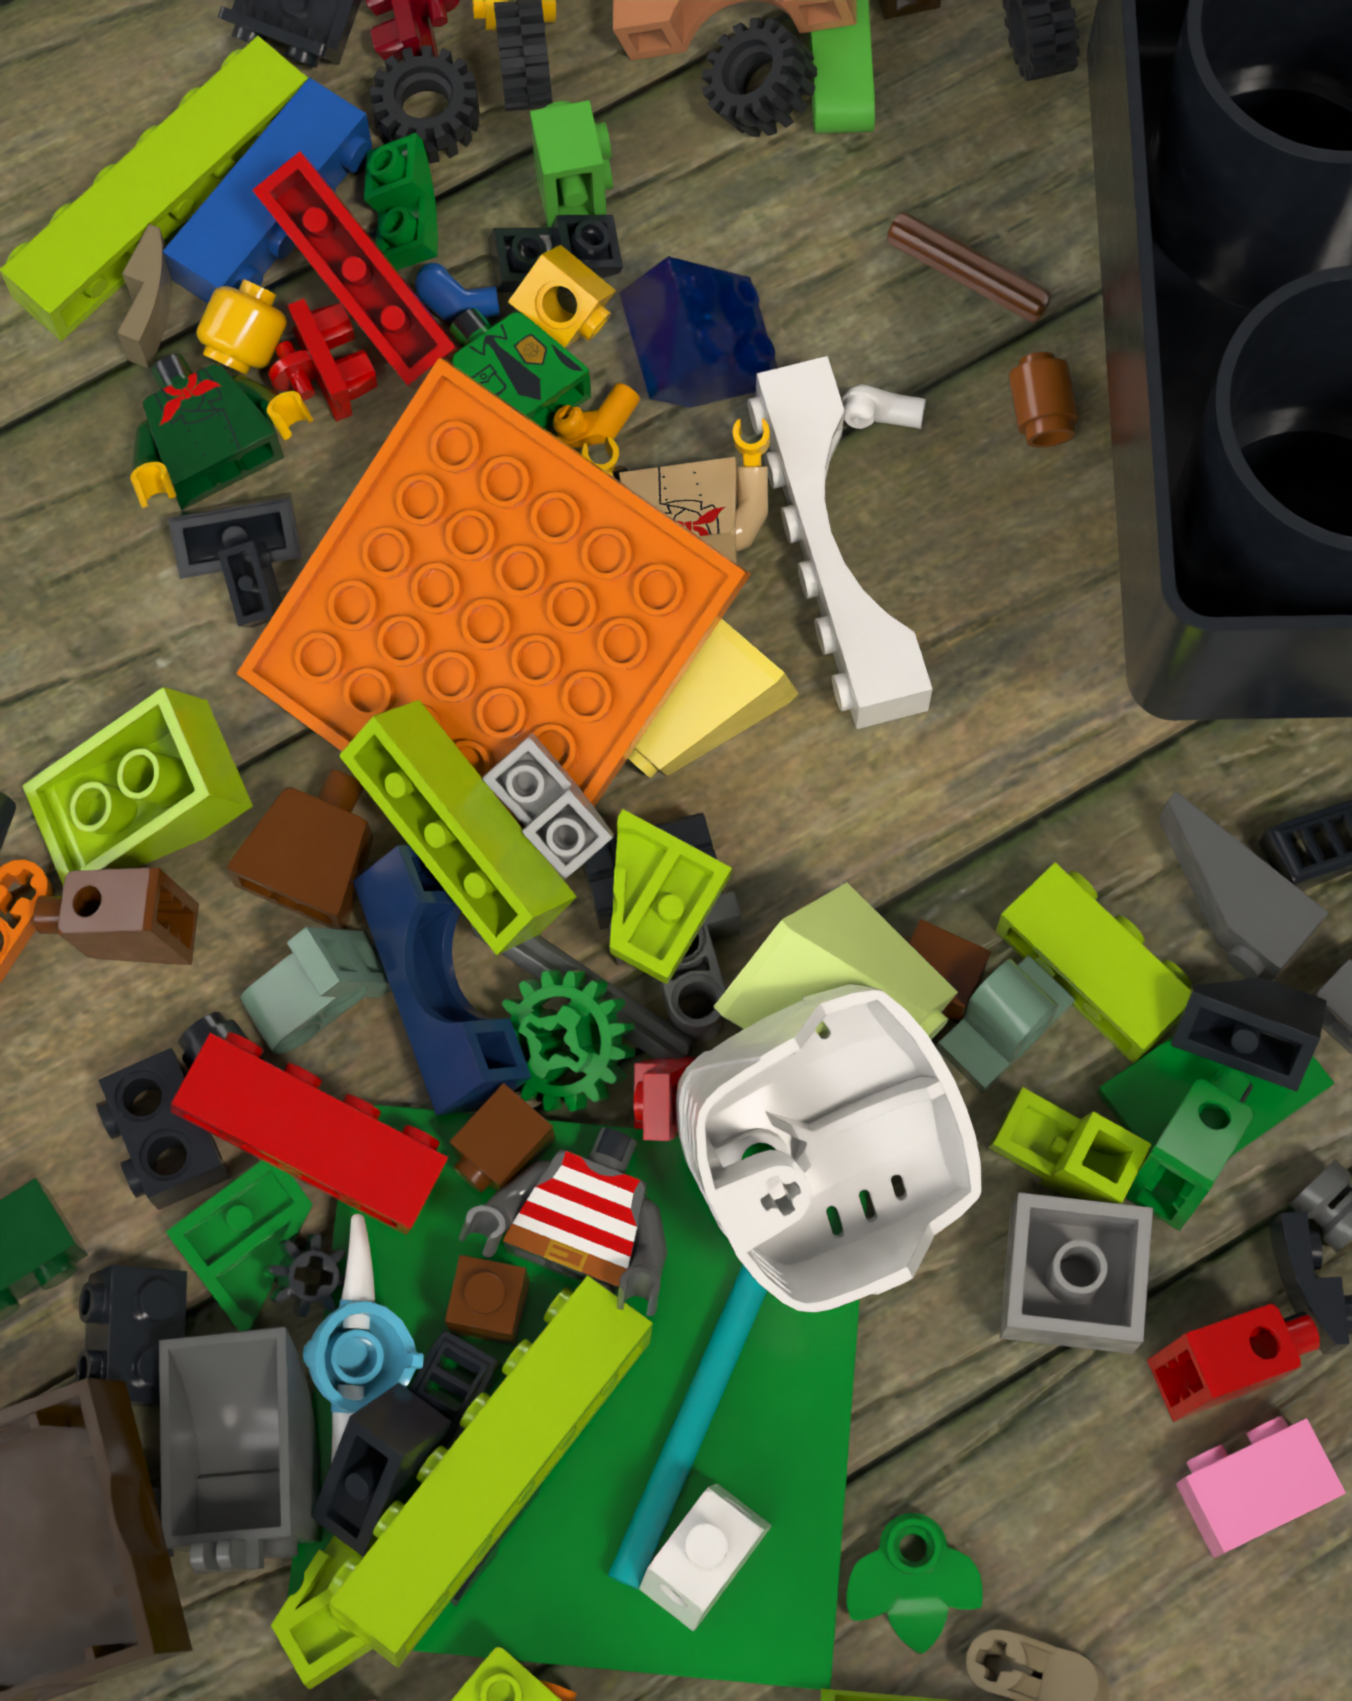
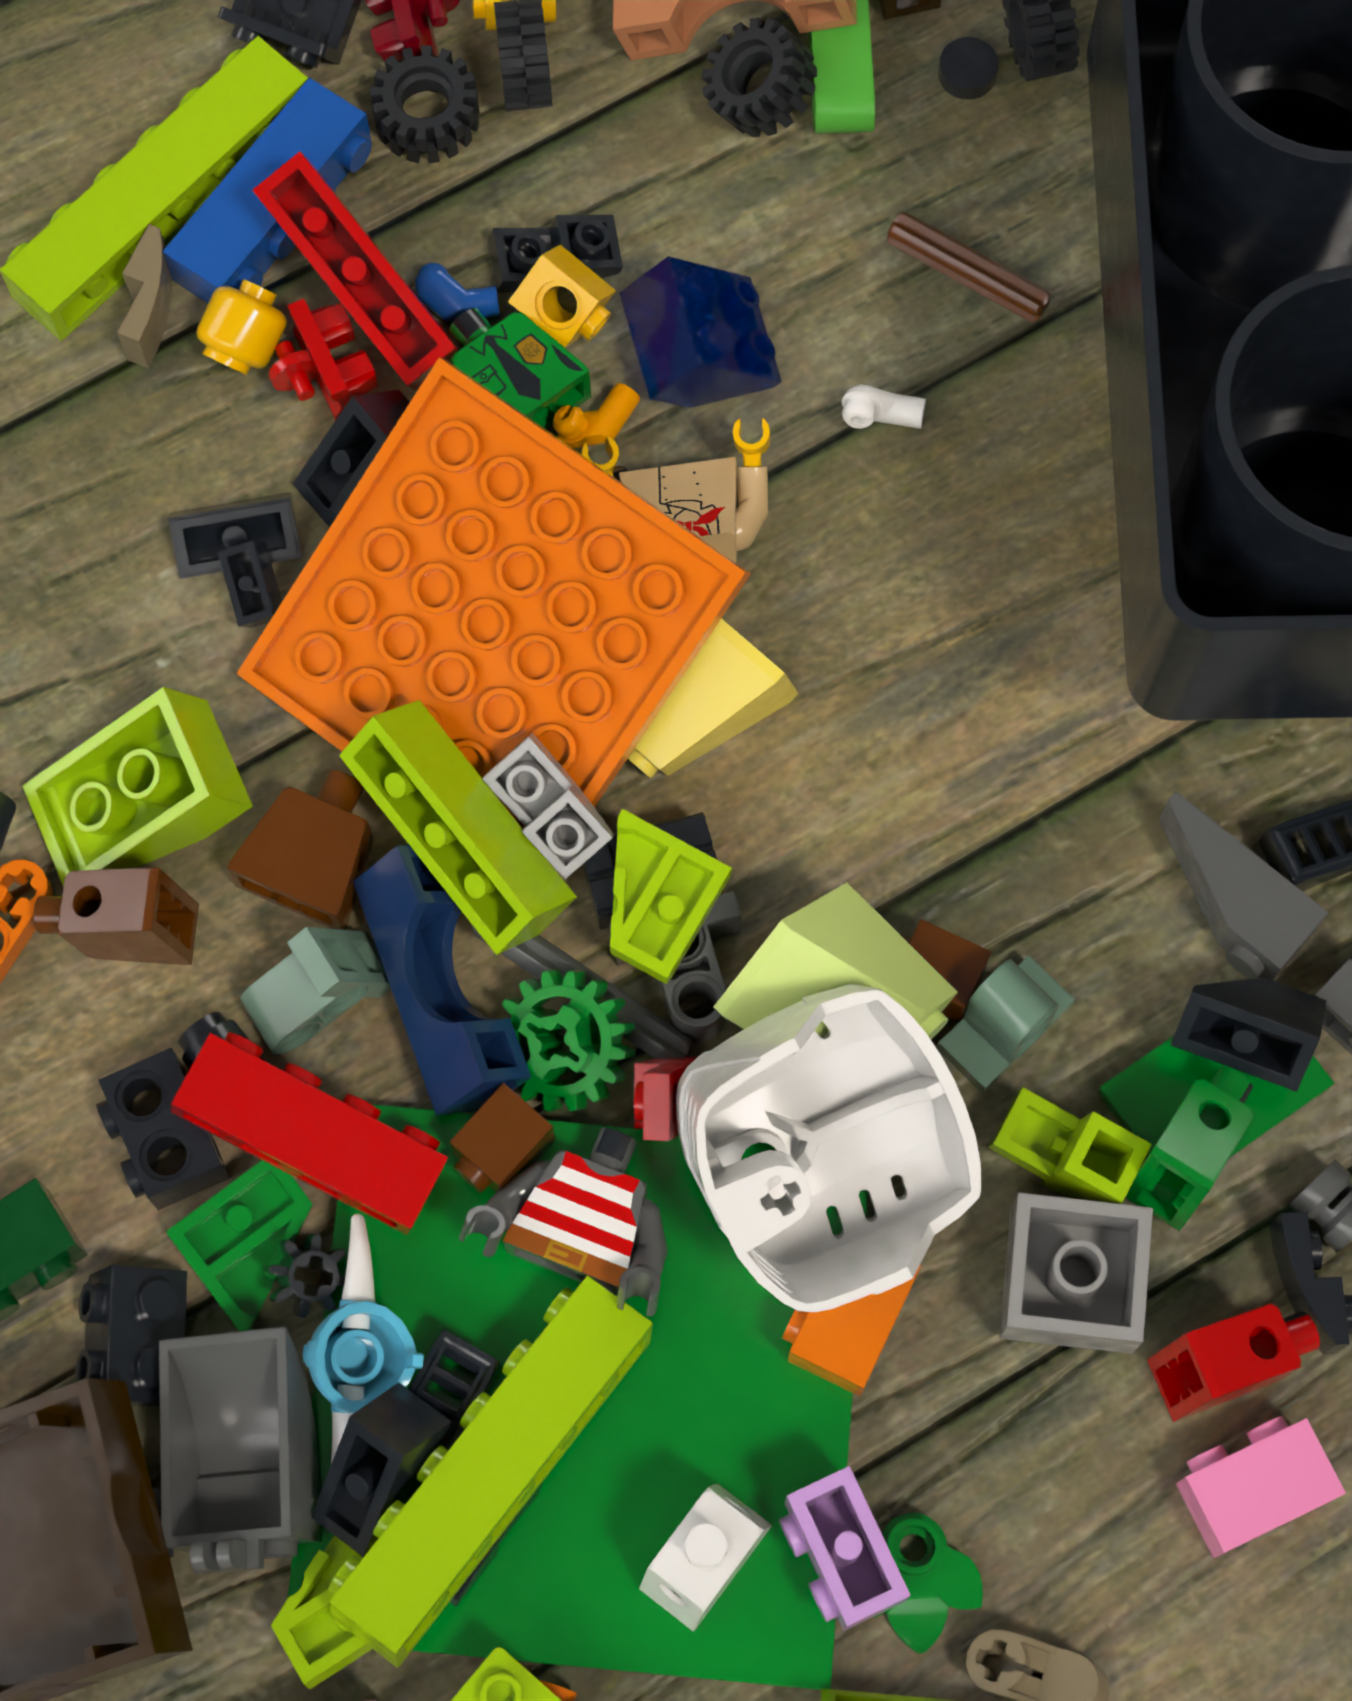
(207, 431): dark green torso -> none
(348, 450): none -> black slope
(403, 195): green slope -> none
(487, 1300): reddish brown brick -> none
(571, 159): bright green brick -> none
(688, 1431): teal piece -> none
(845, 1548): none -> lavender brick
(847, 1339): none -> orange slope
(874, 653): white arch -> none
(968, 68): none -> black tile
(1044, 399): dark orange brick -> none
(1097, 961): lime brick -> none

